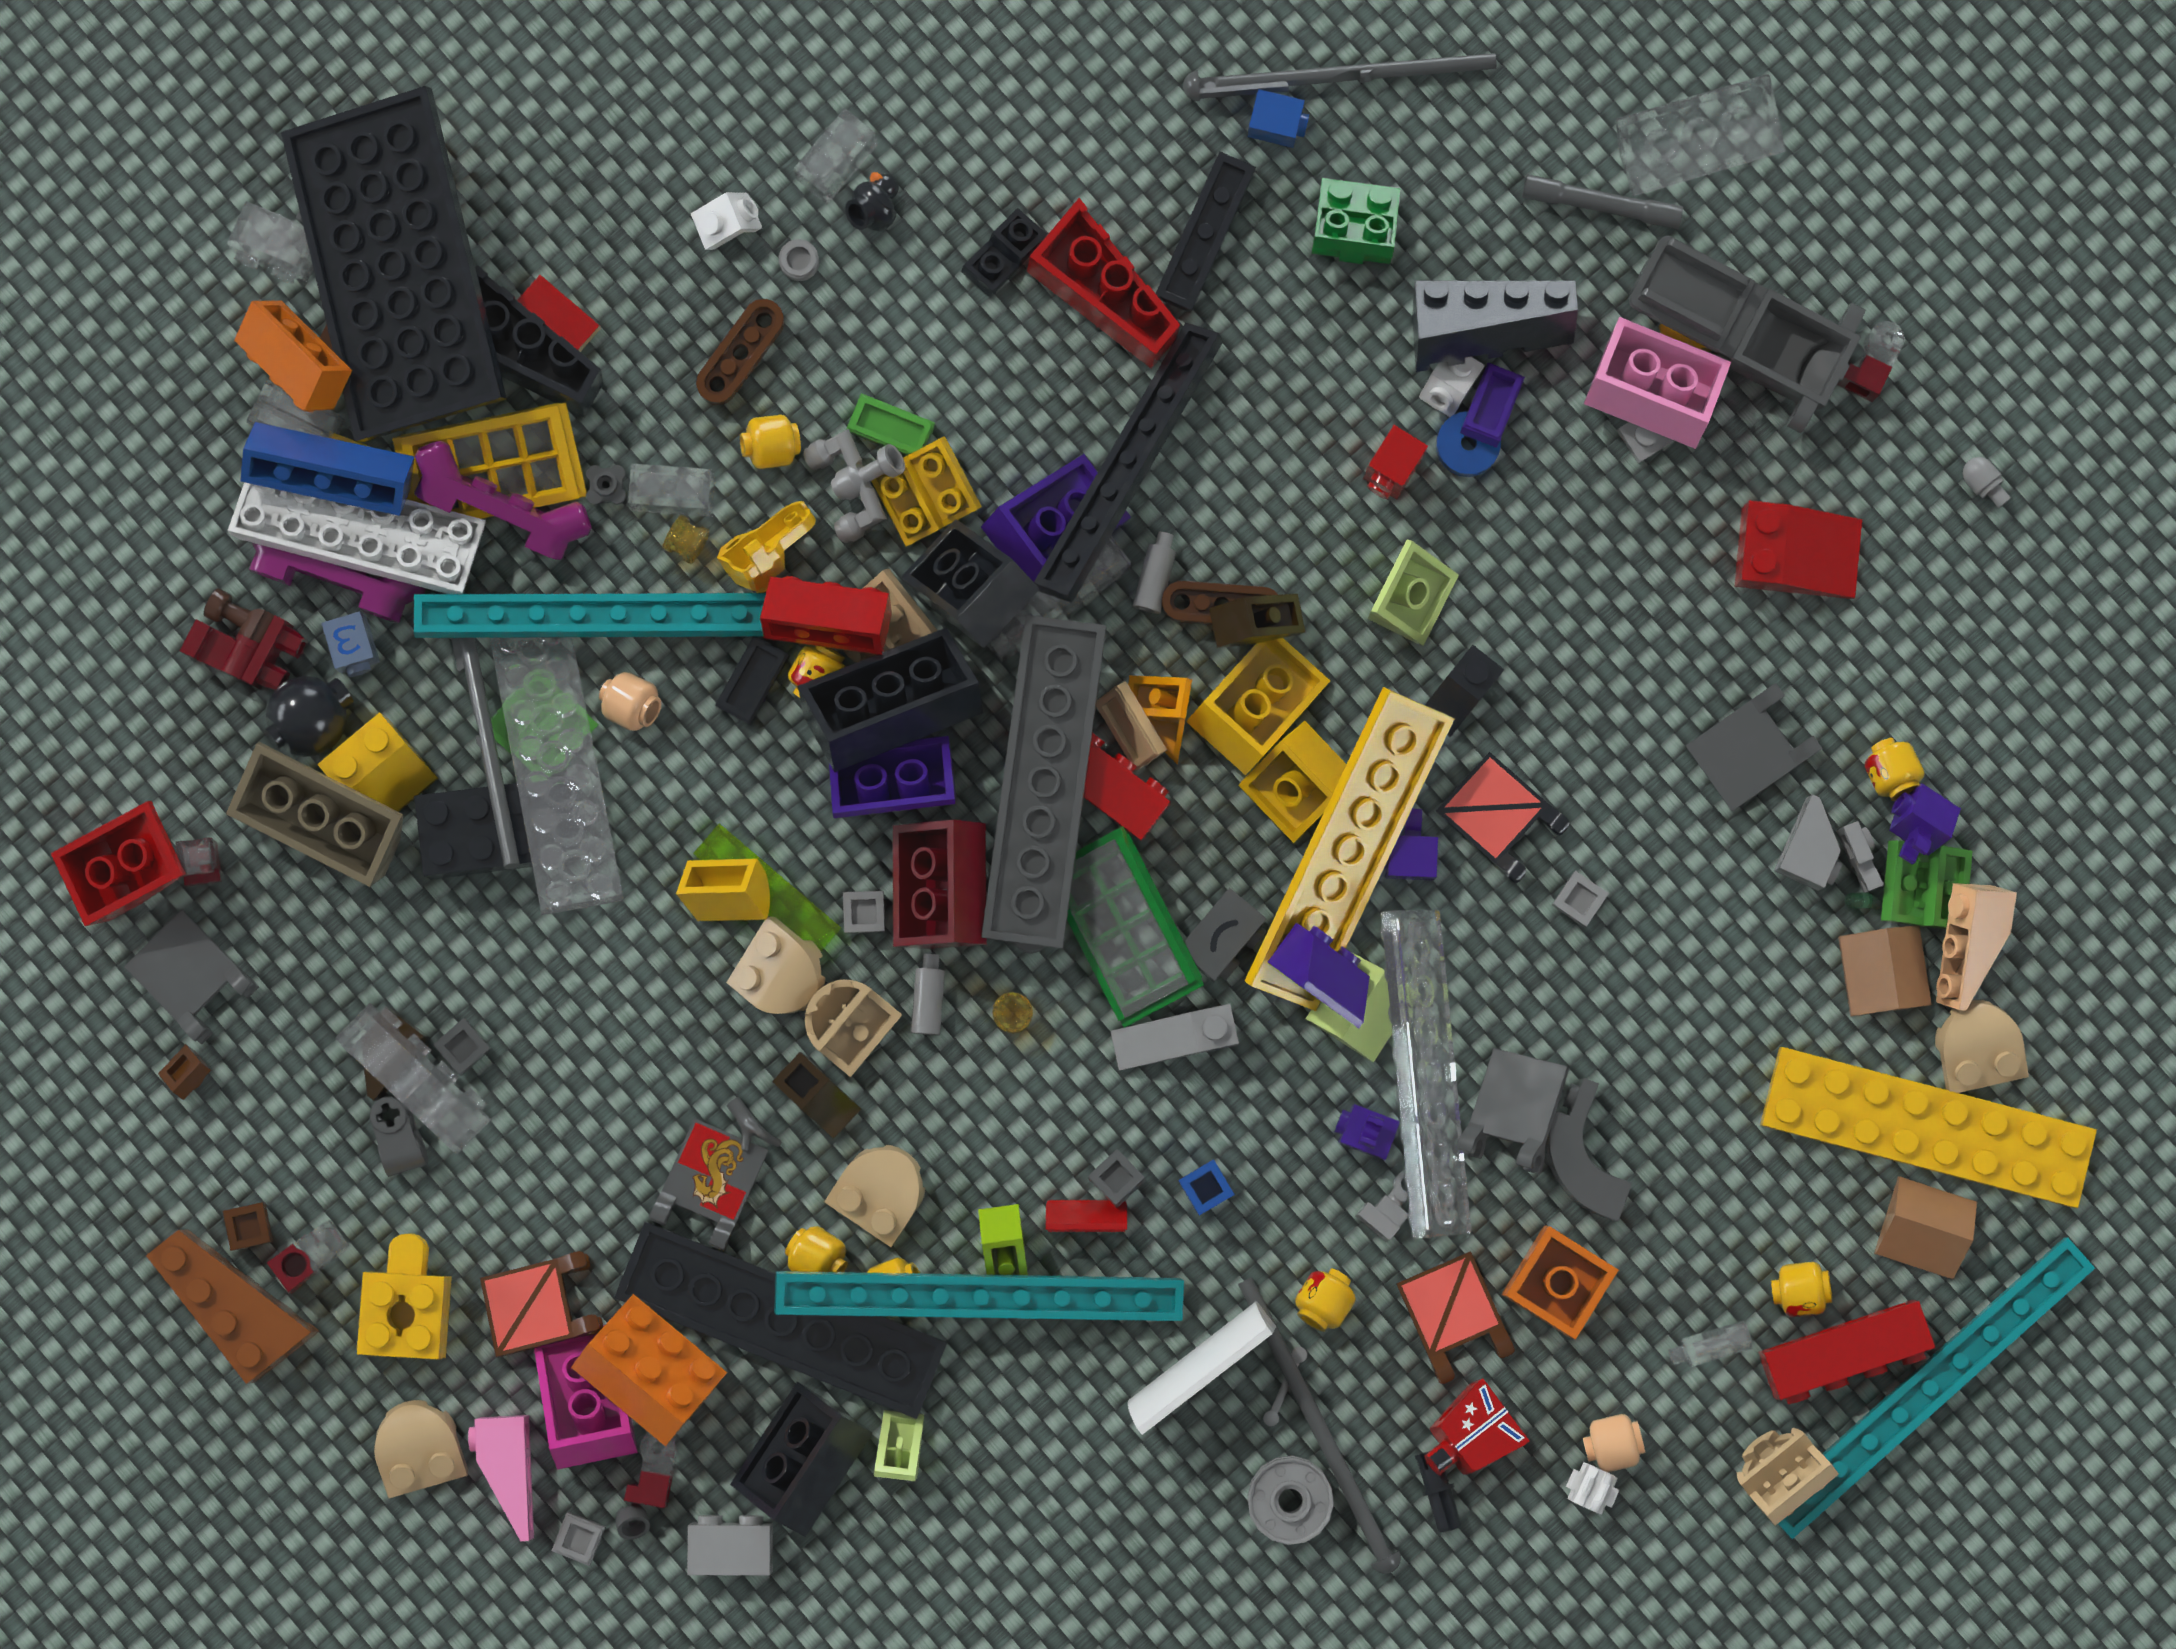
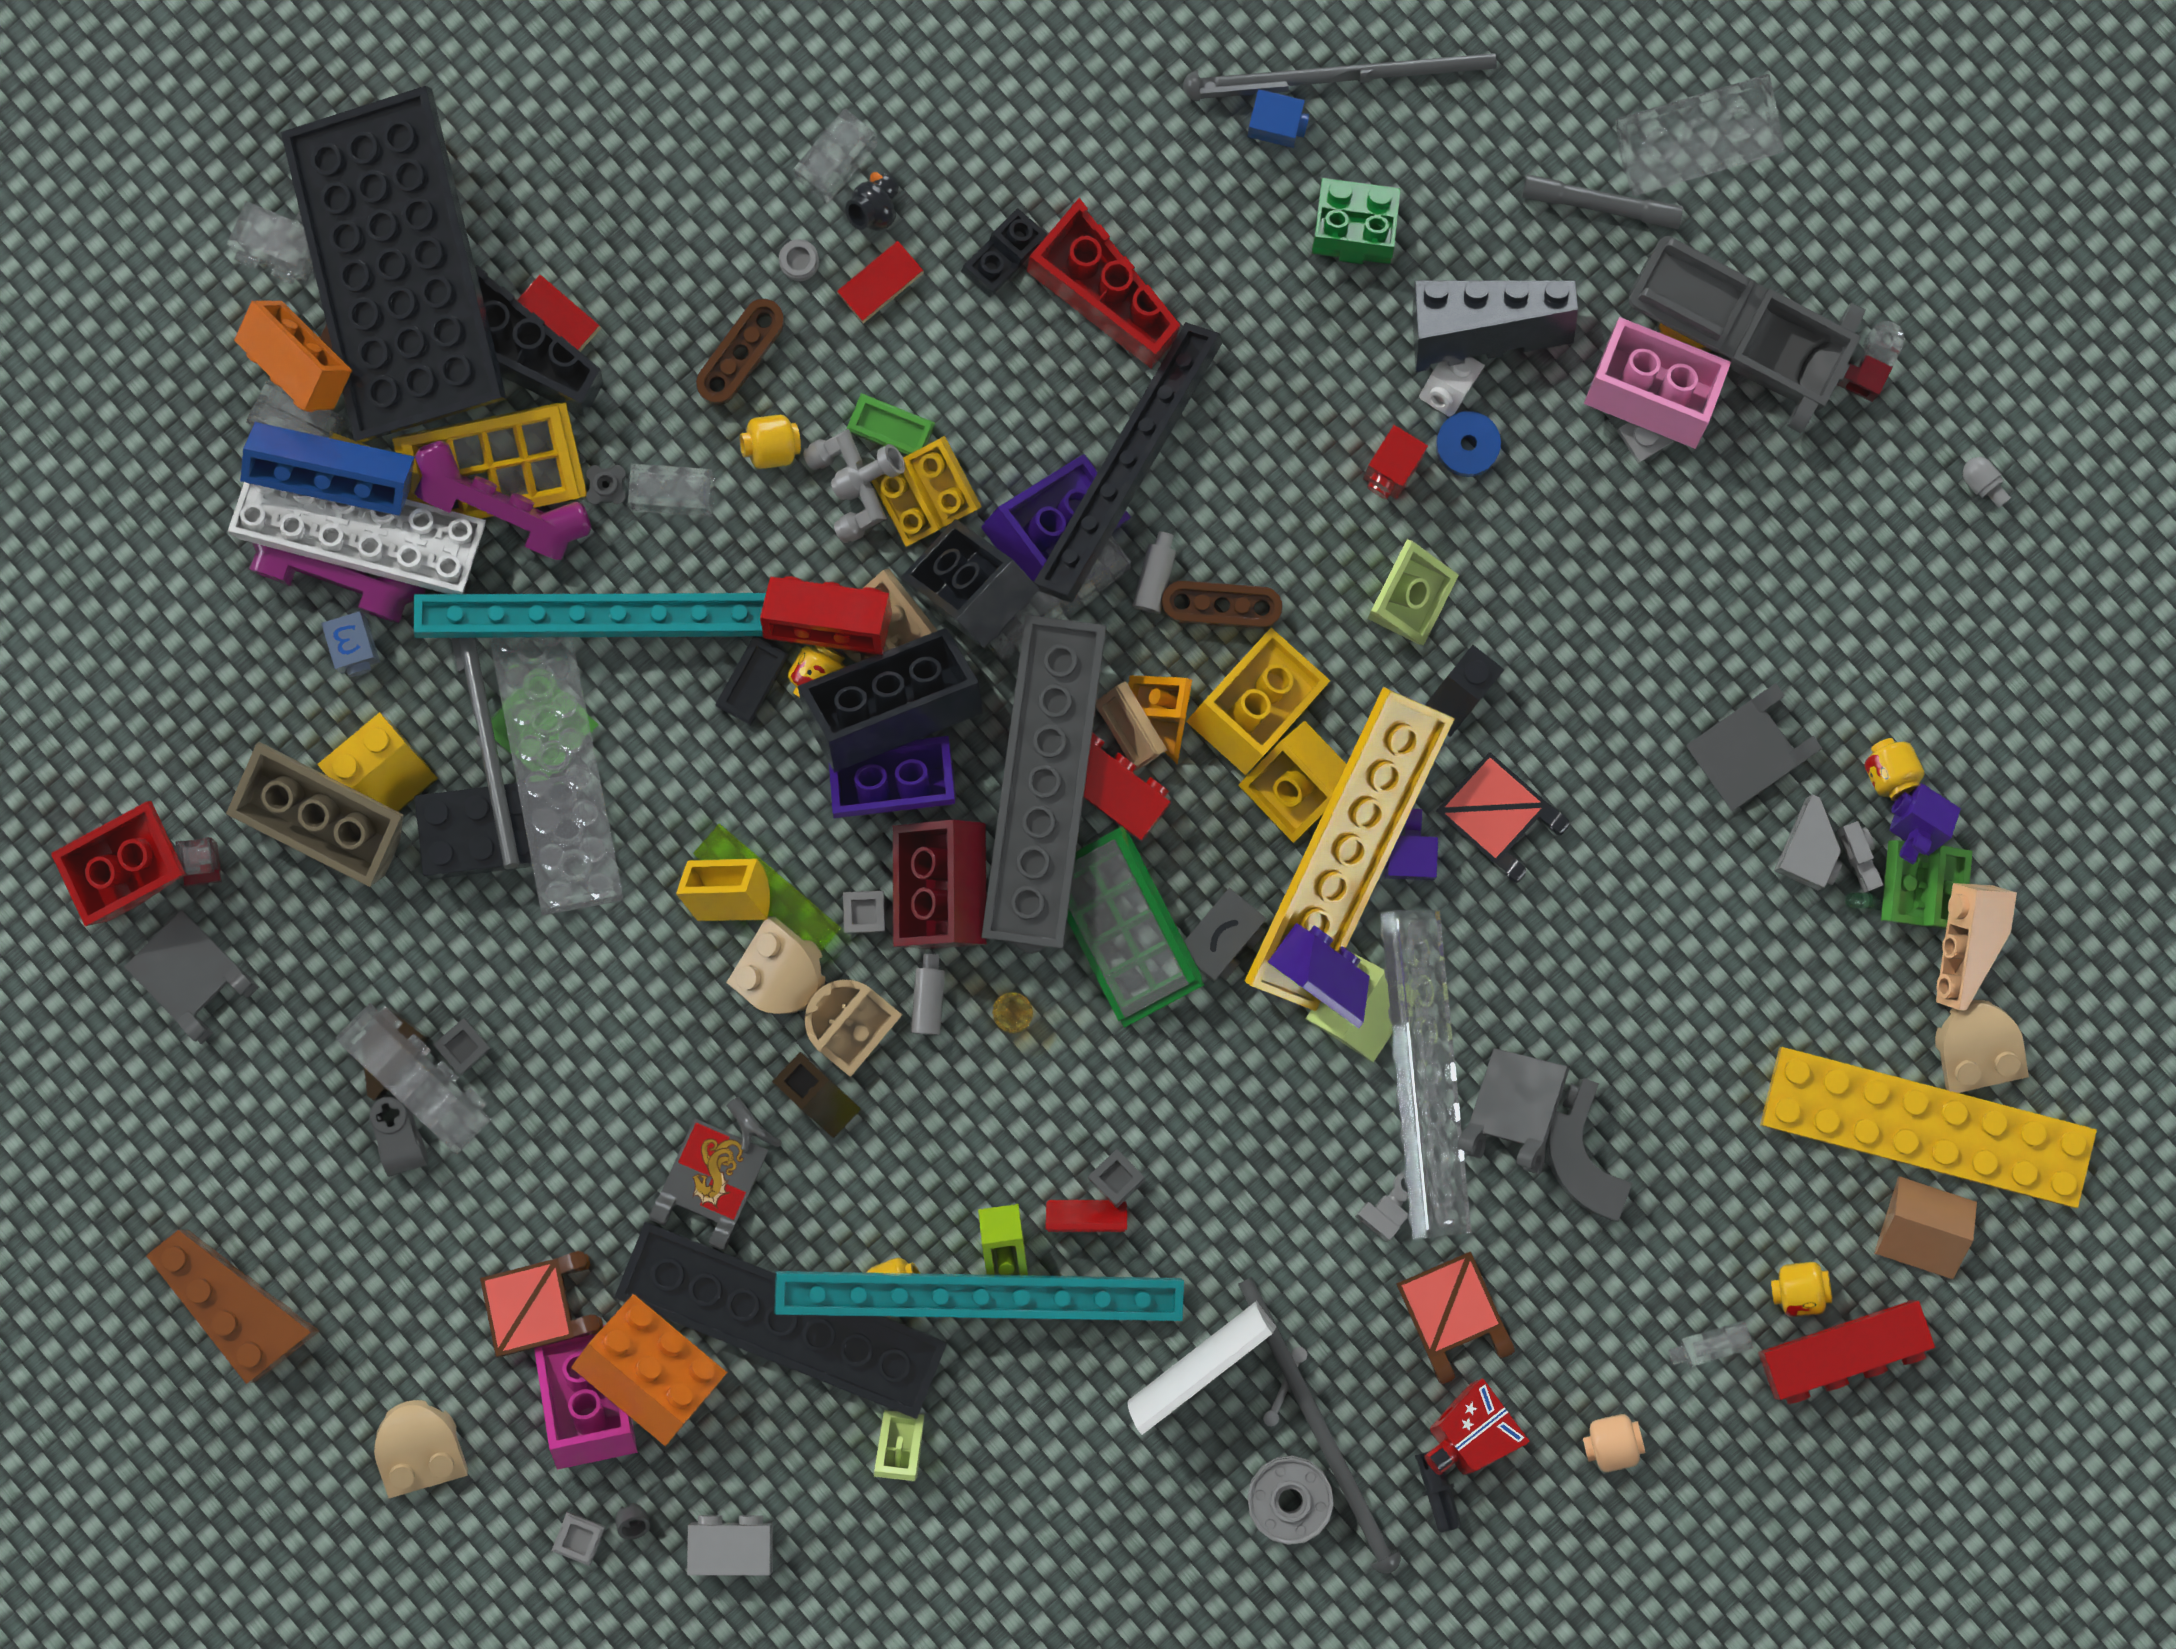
(184, 1072): reddish brown plate -> none
(247, 1226): reddish brown plate -> none
(254, 649): dark red hips -> none
(307, 715): black brick -> none
(308, 1256): leg -> none
(404, 1308): yellow brick -> none
(505, 1460): bright pink slope -> none
(630, 701): light nougat head -> none
(655, 1473): leg -> none
(686, 539): clear yellow wheel -> none
(726, 219): white bracket -> none
(760, 552): yellow piece -> none
(801, 1459): black slope -> none
(815, 1251): yellow head -> none
(879, 1191): tan slope -> none
(880, 282): none -> red tile
(1175, 1037): light grey slope -> none
(1205, 232): black plate -> none
(1206, 1187): blue brick -> none
(1257, 619): dark brown slope -> none
(1325, 1299): yellow head -> none
(1366, 1131): dark purple brick -> none
(1492, 405): dark purple tile -> none
(1560, 1282): orange brick -> none
(1580, 899): light grey plate -> none
(1592, 1488): white gear -> none
(1783, 1472): tan slope -> none
(1797, 550): red slope -> none
(1884, 970): medium nougat slope -> none
(1944, 1375): teal plate -> none

